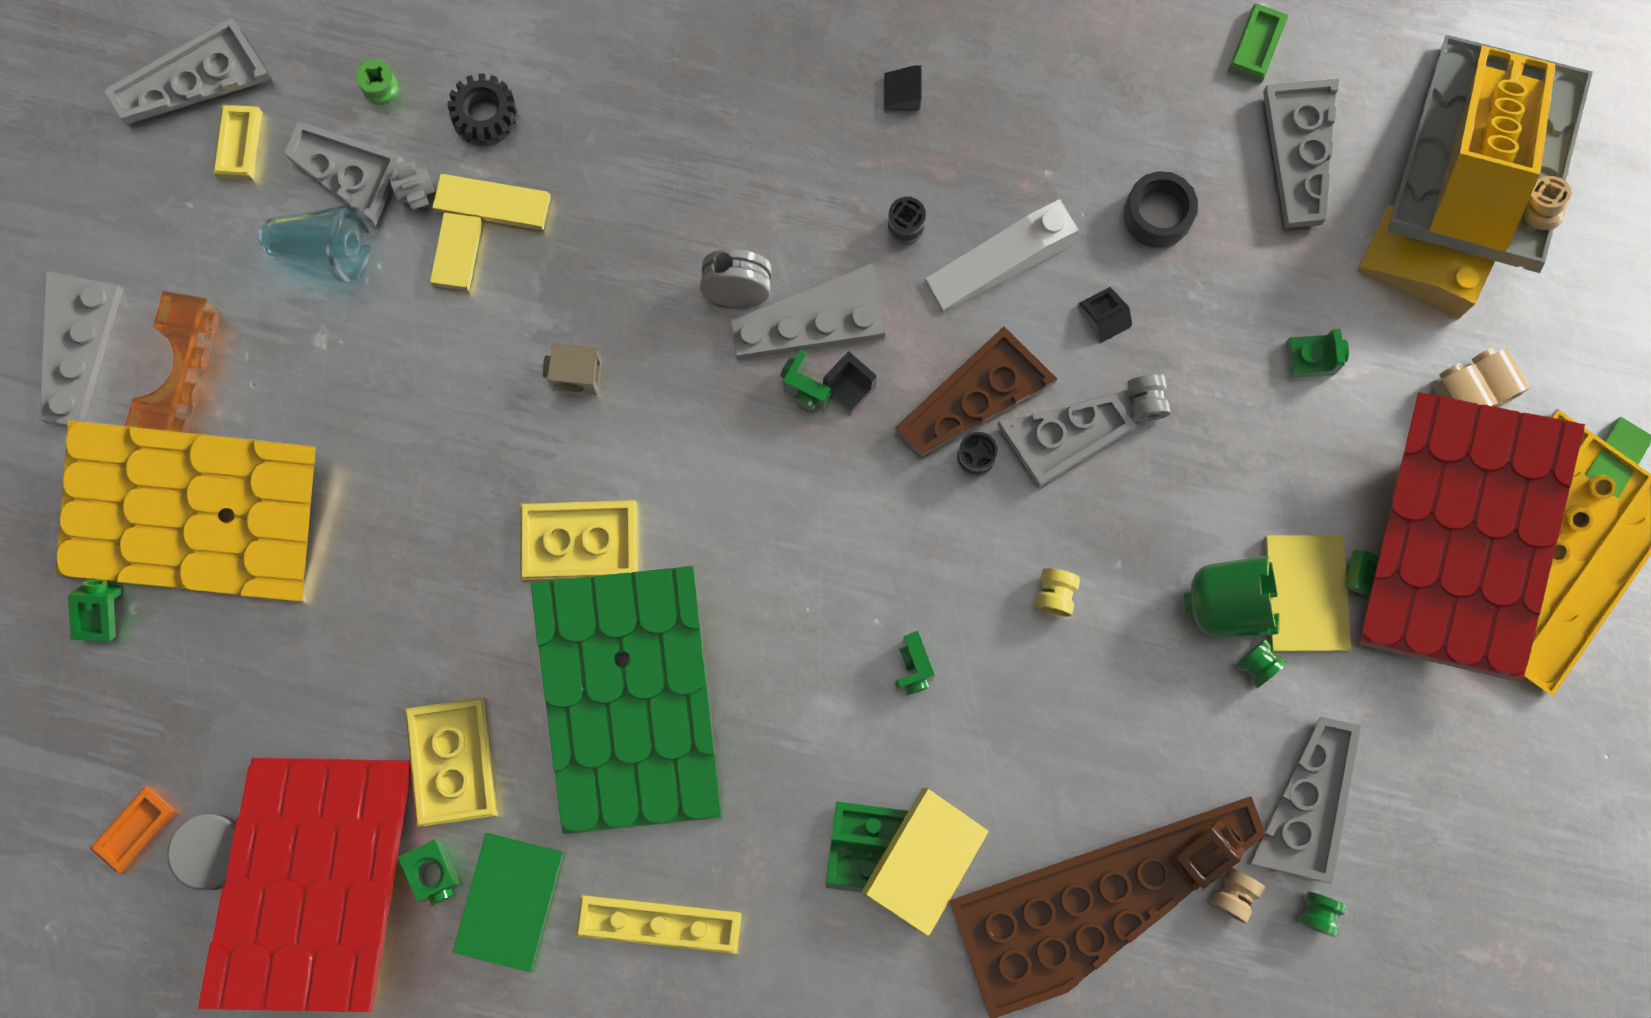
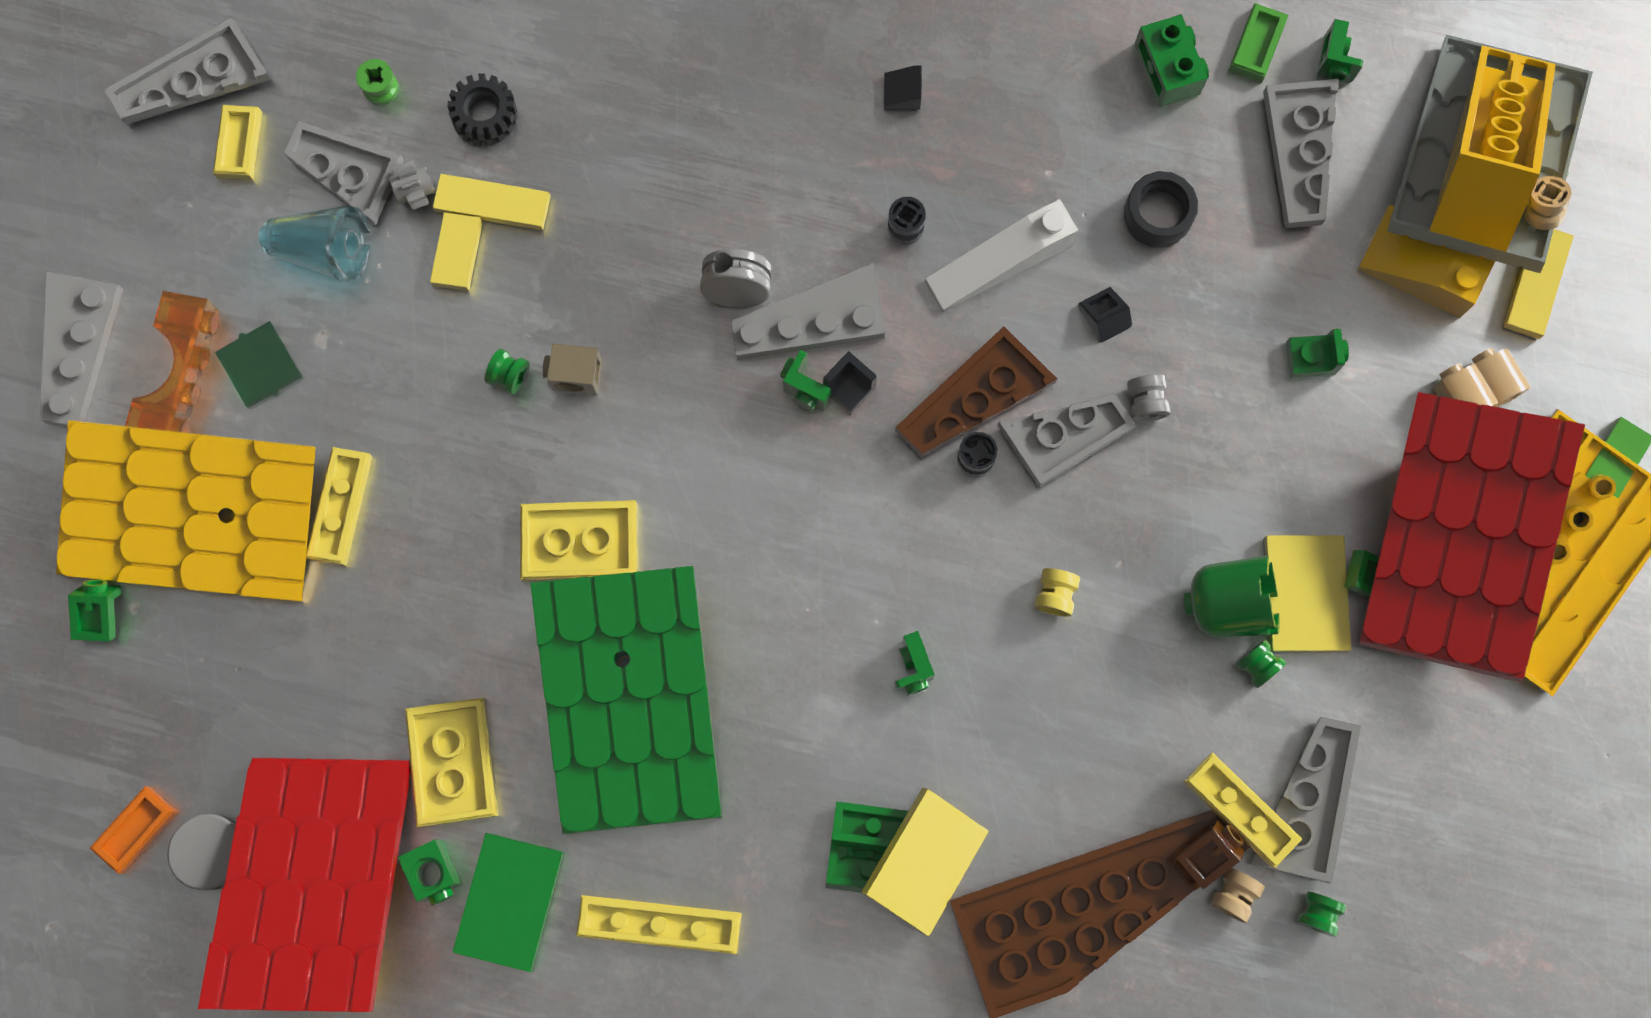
(258, 364): none -> clear green piece
(339, 506): none -> light yellow tile
(506, 371): none -> green wheel
(1171, 60): none -> green brick
(1242, 810): none -> light yellow tile
(1333, 57): none -> green bracket
(1536, 292): none -> light yellow tile

